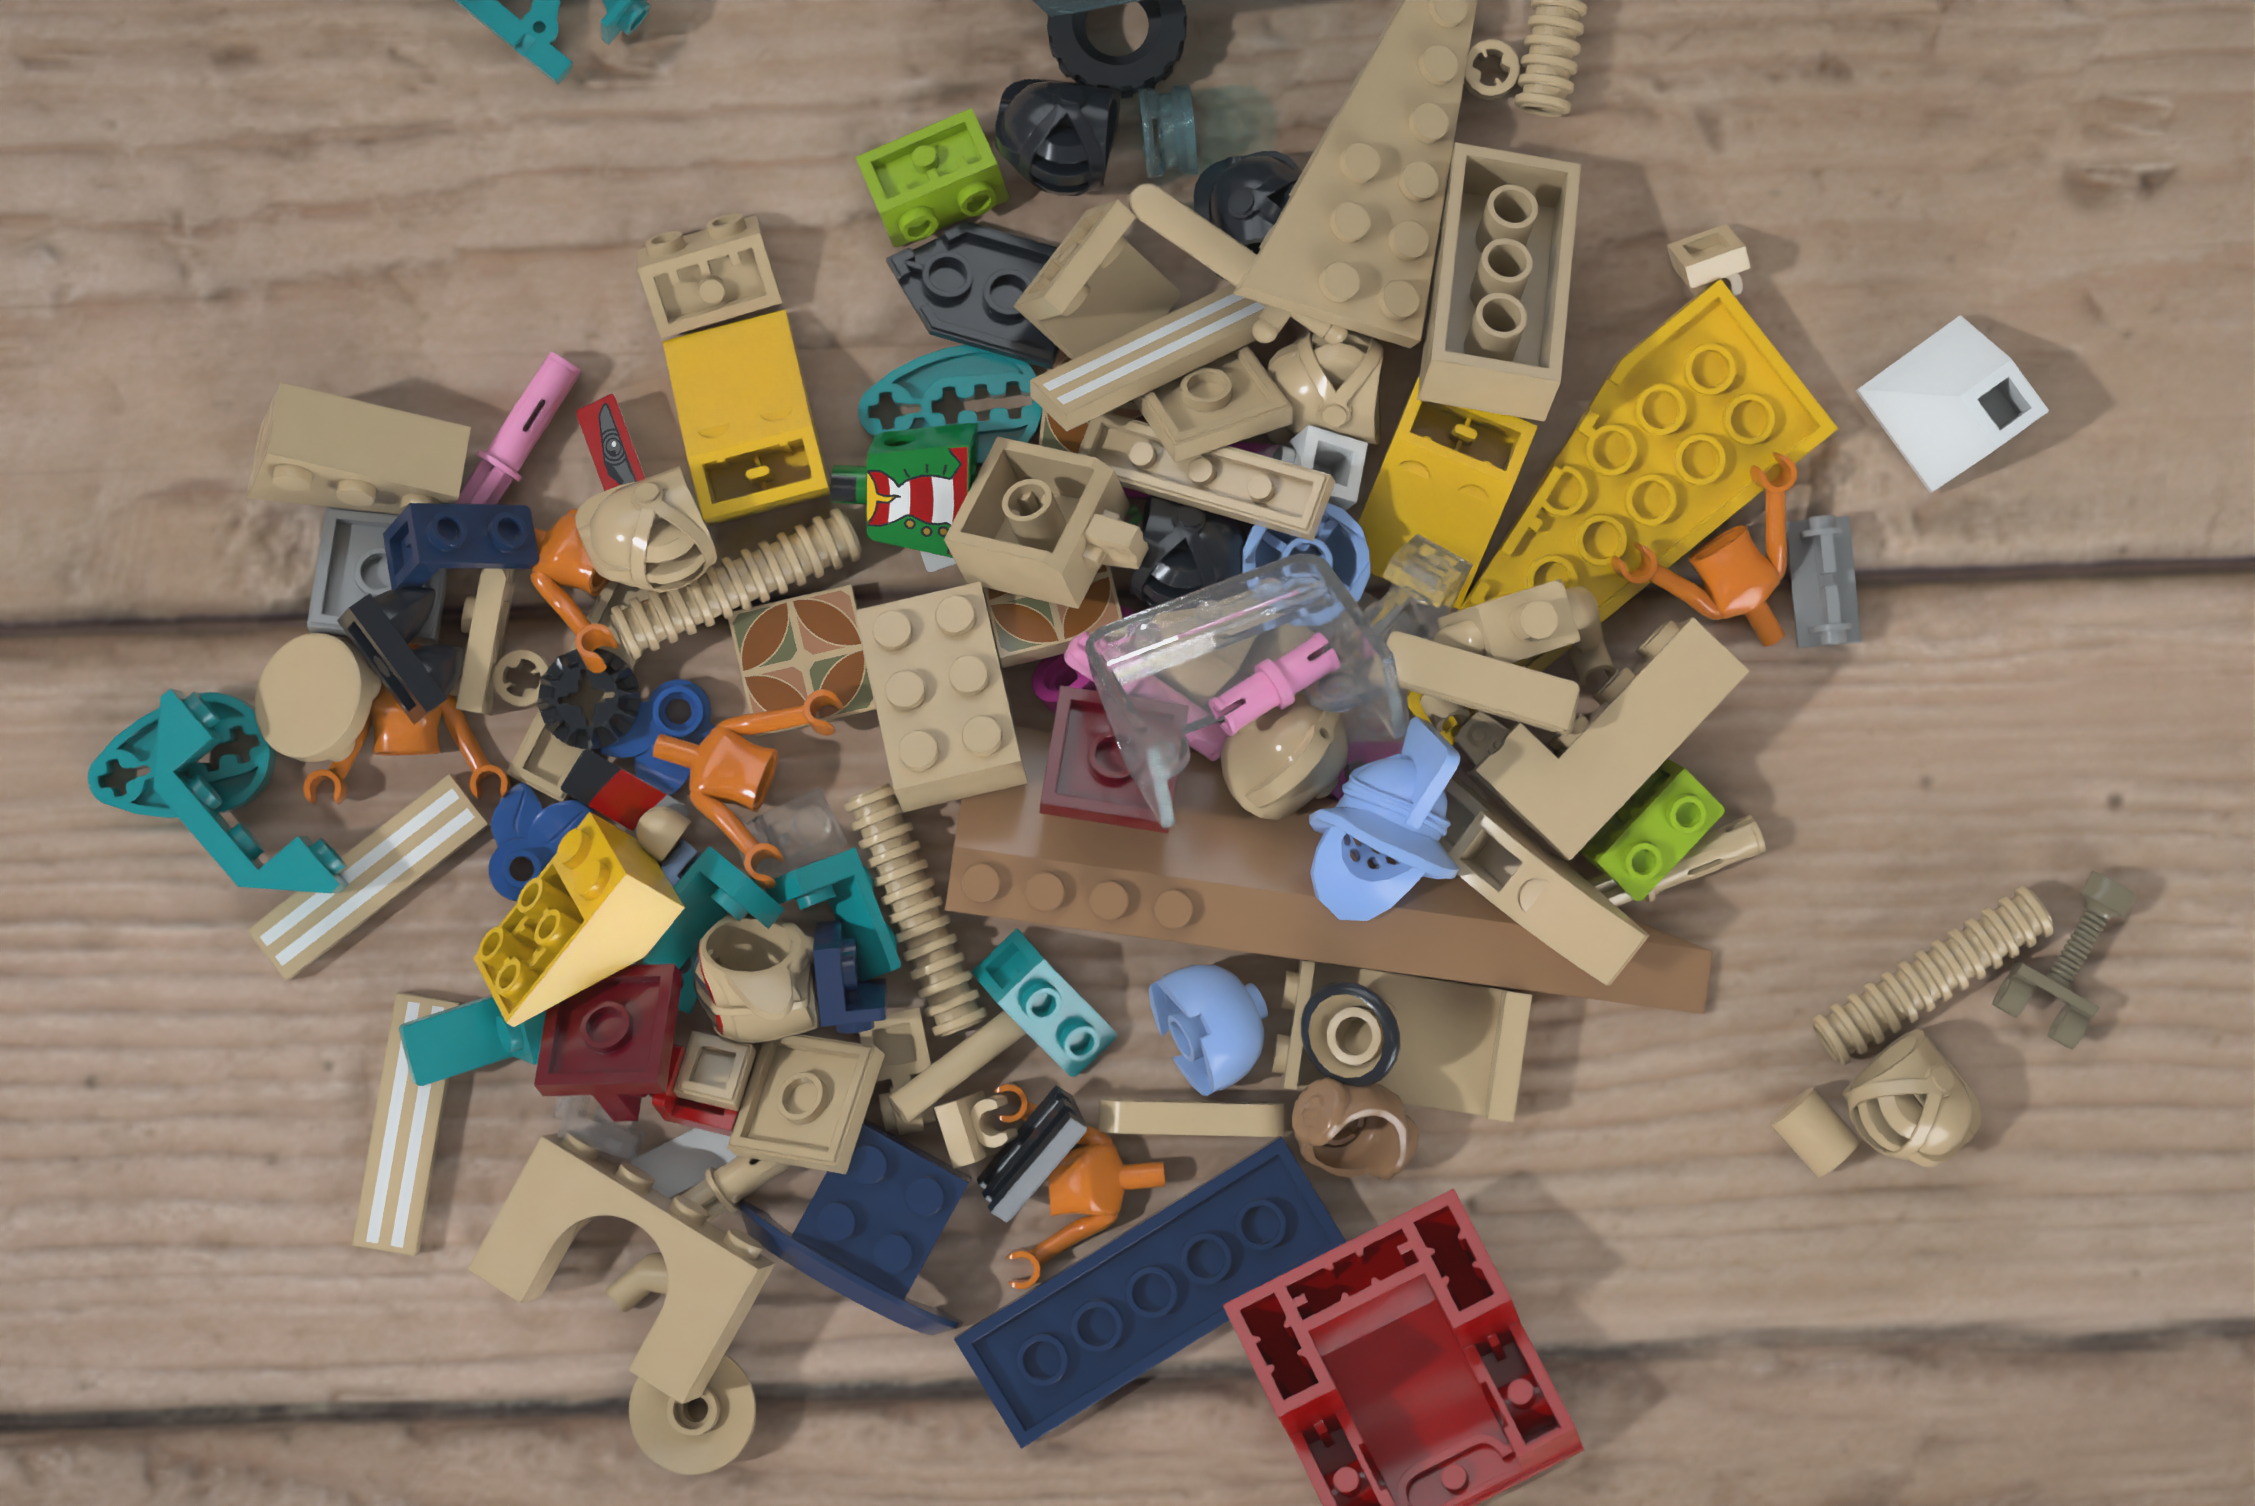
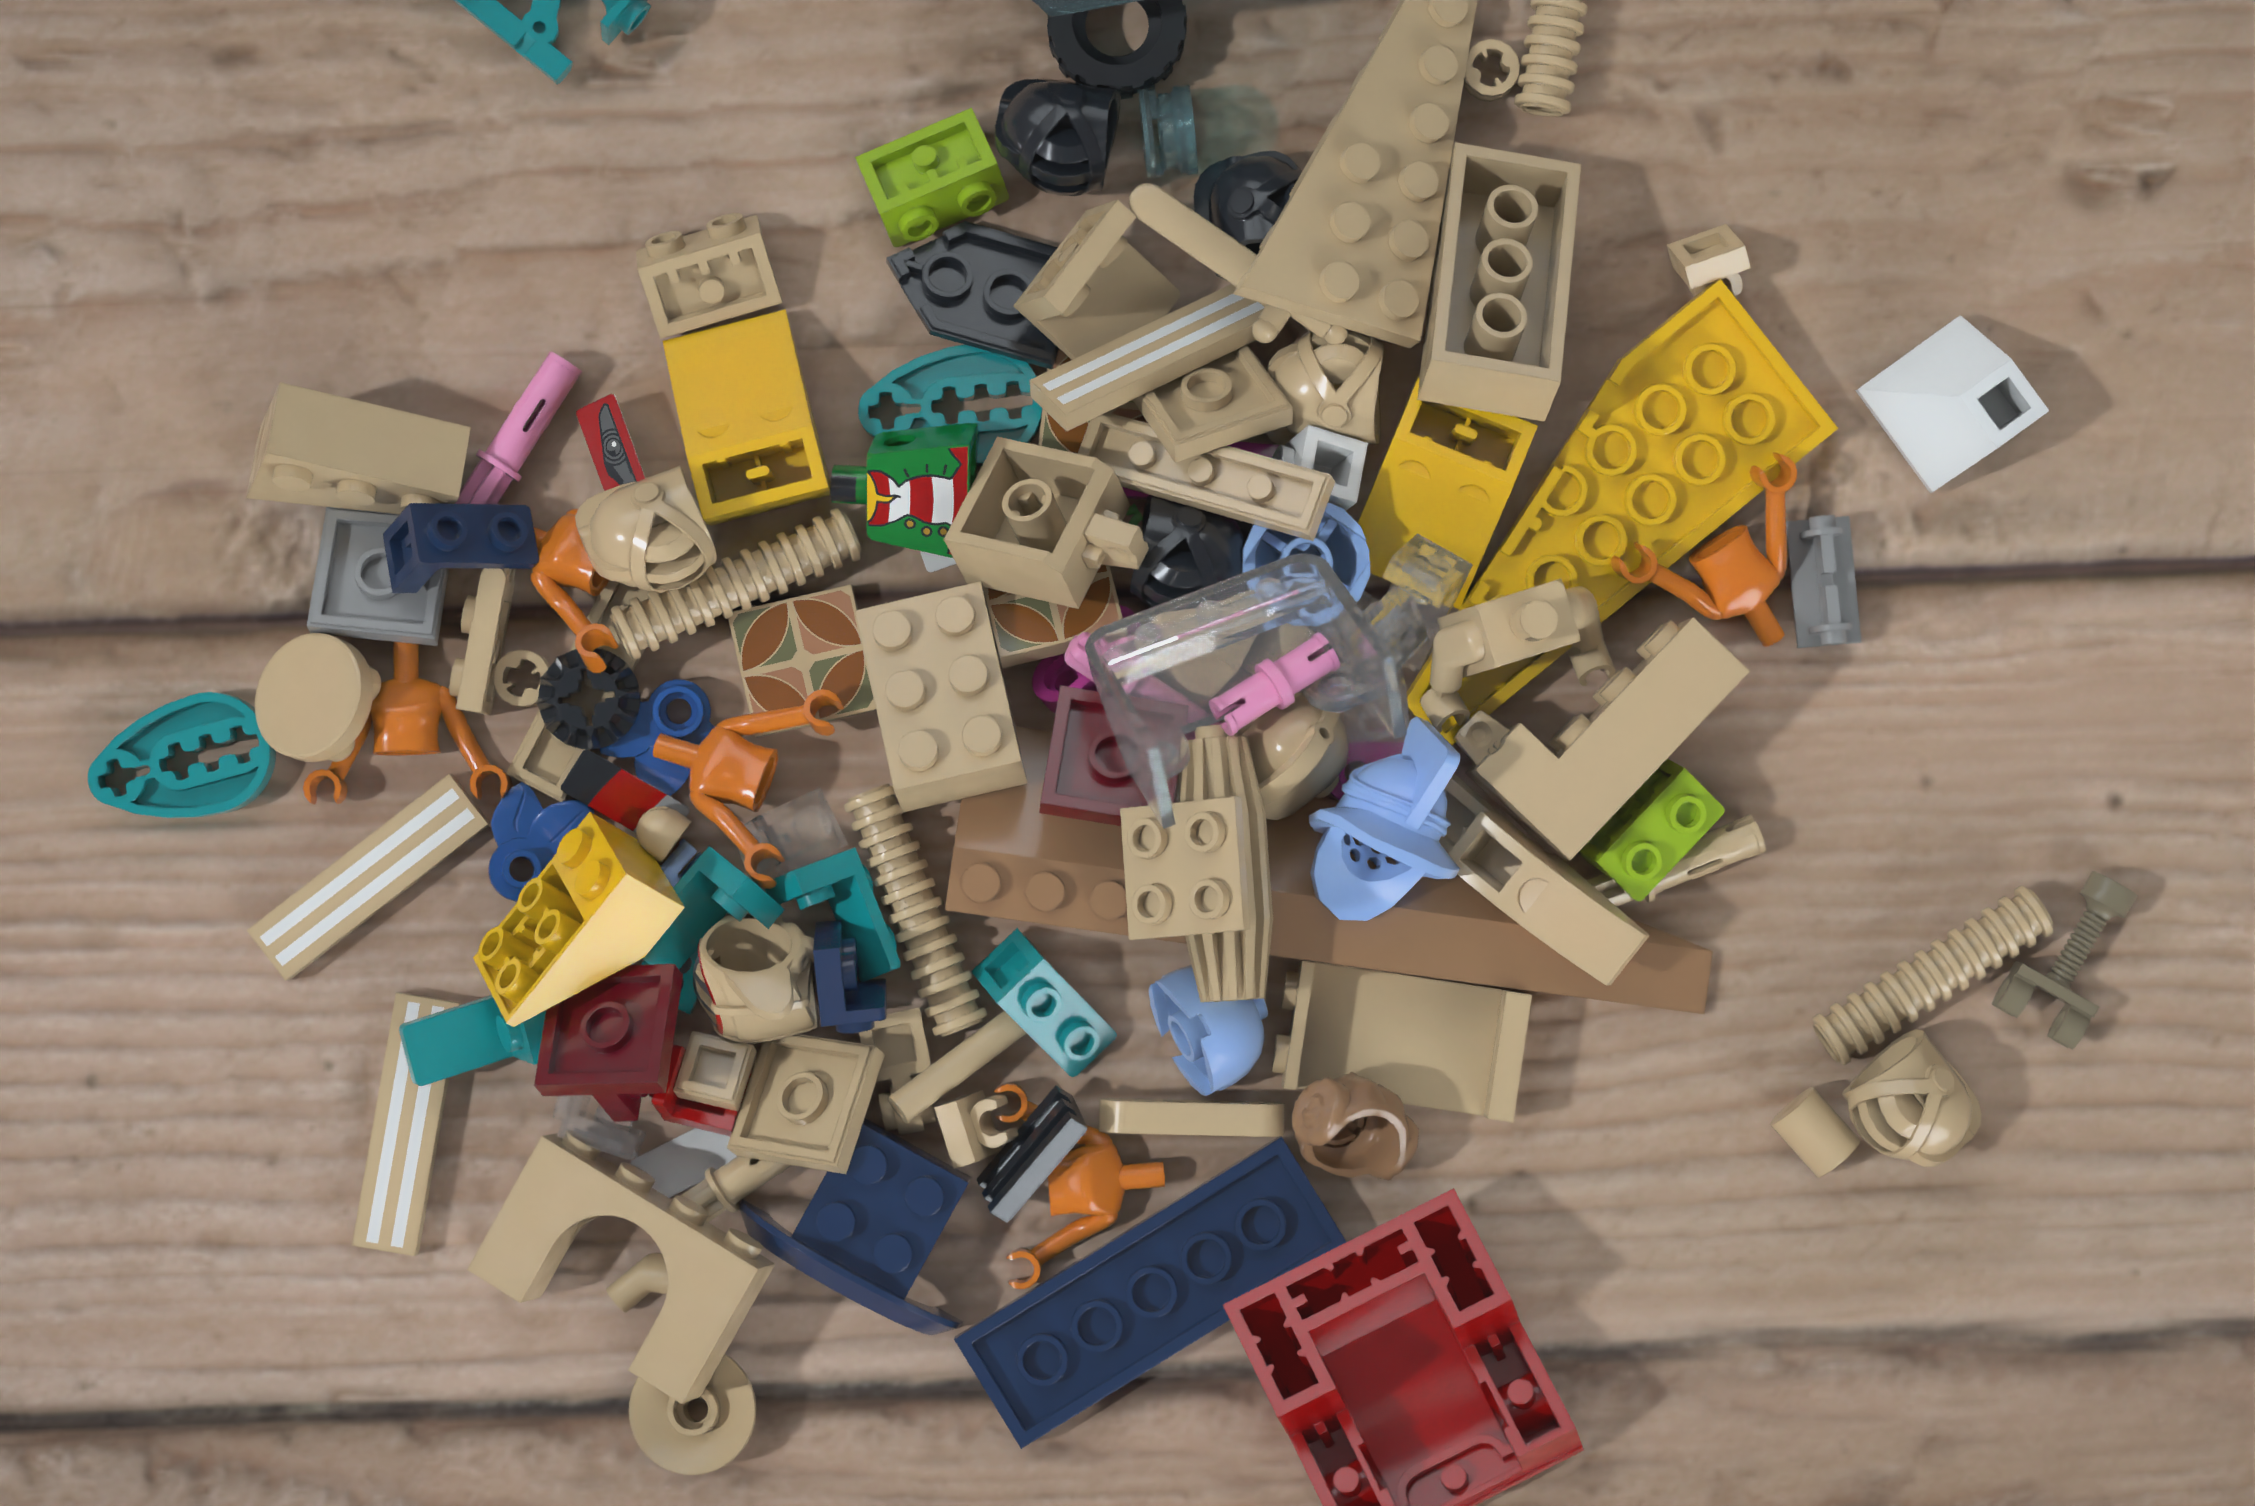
(182, 740): teal slope -> none
(381, 633): black tile -> none
(1207, 870): none -> tan plate
(1350, 1033): tan hat -> none
(1484, 683): tan slope -> none

